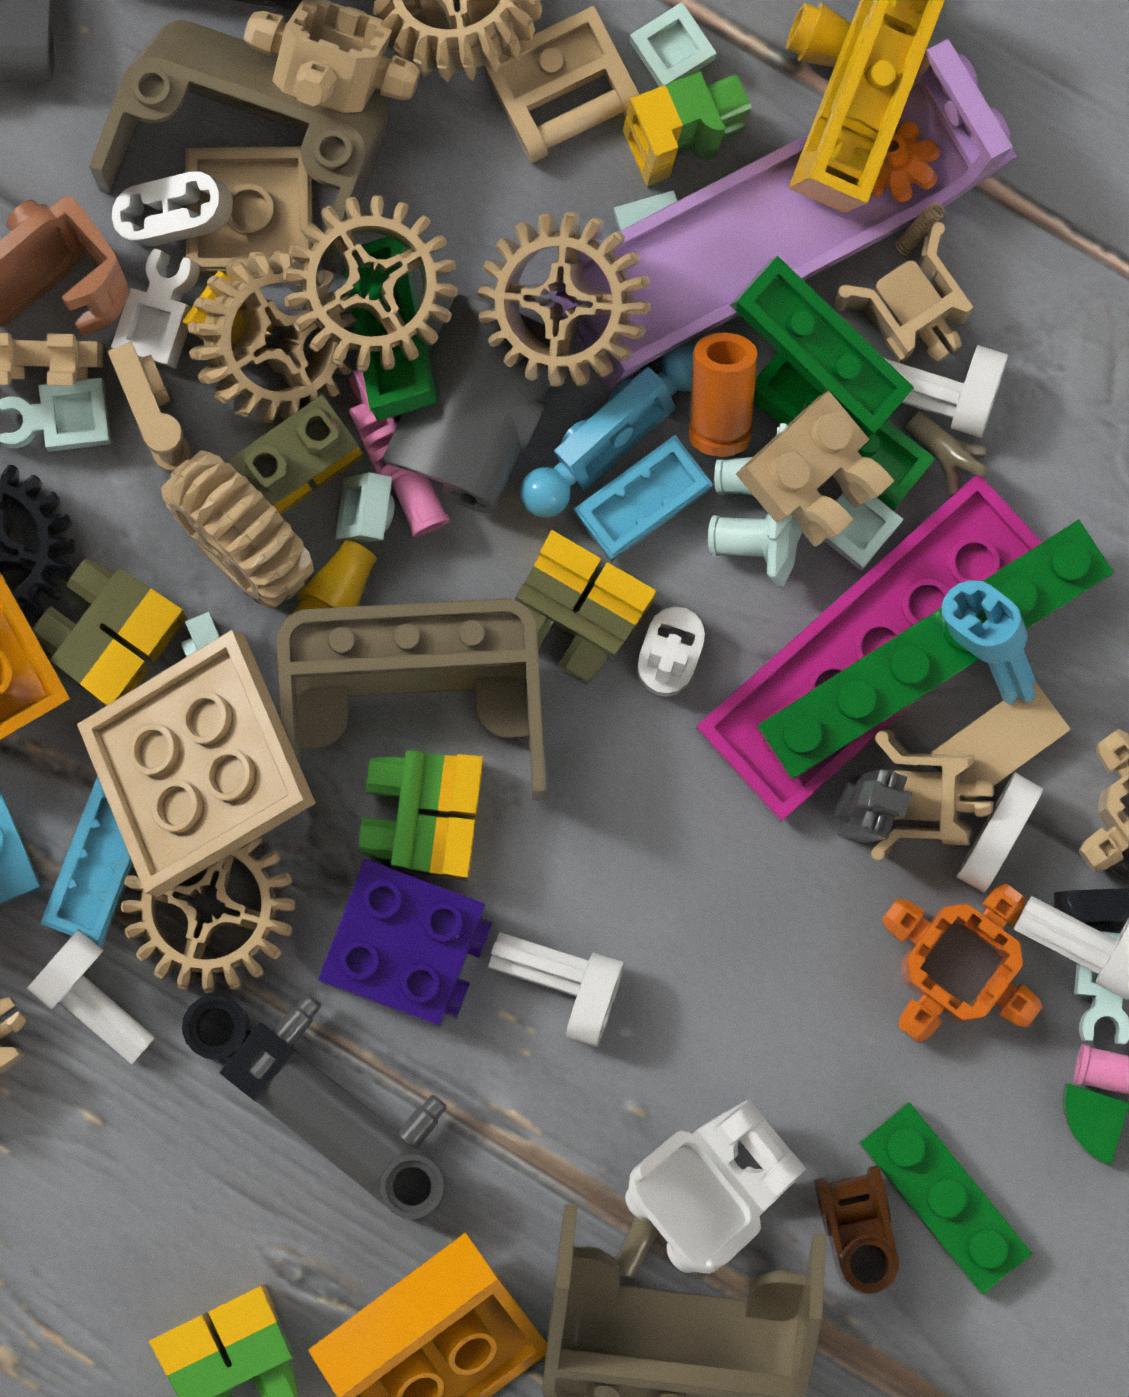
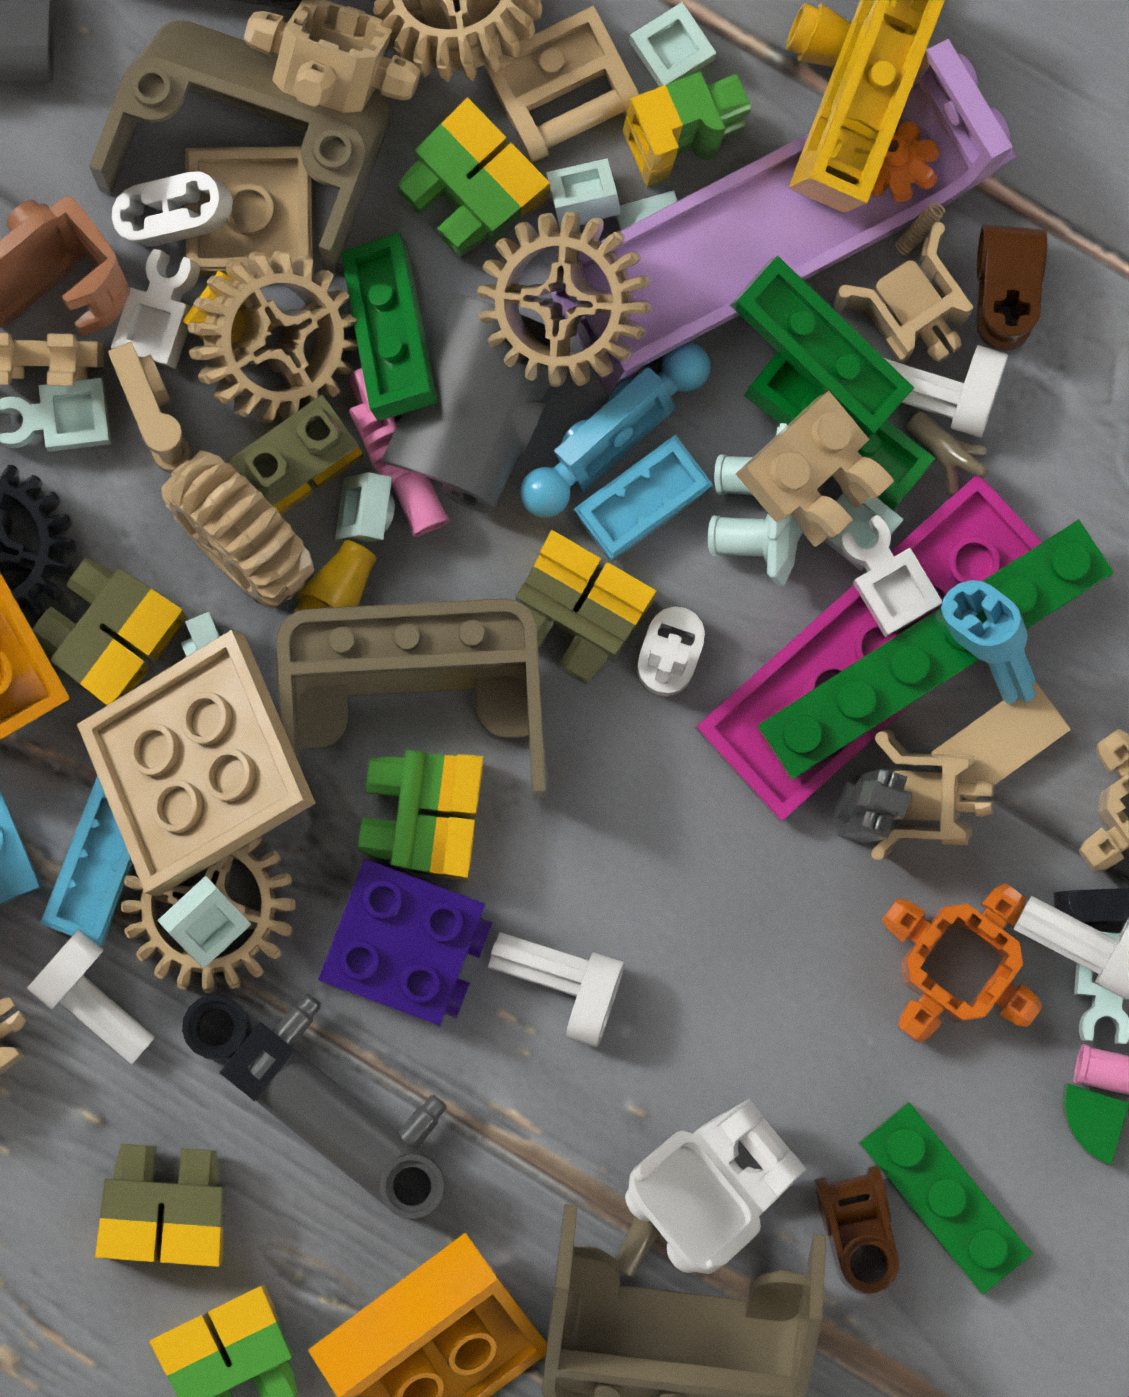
(191, 1213): none -> olive hips
(204, 922): none -> light aqua plate
(416, 256): tan gear -> none
(477, 174): none -> bright green hips
(584, 190): none -> light aqua plate
(722, 394): orange piece -> none
(894, 586): none -> white plate
(999, 832): white beam -> none
(1010, 275): none -> reddish brown piece

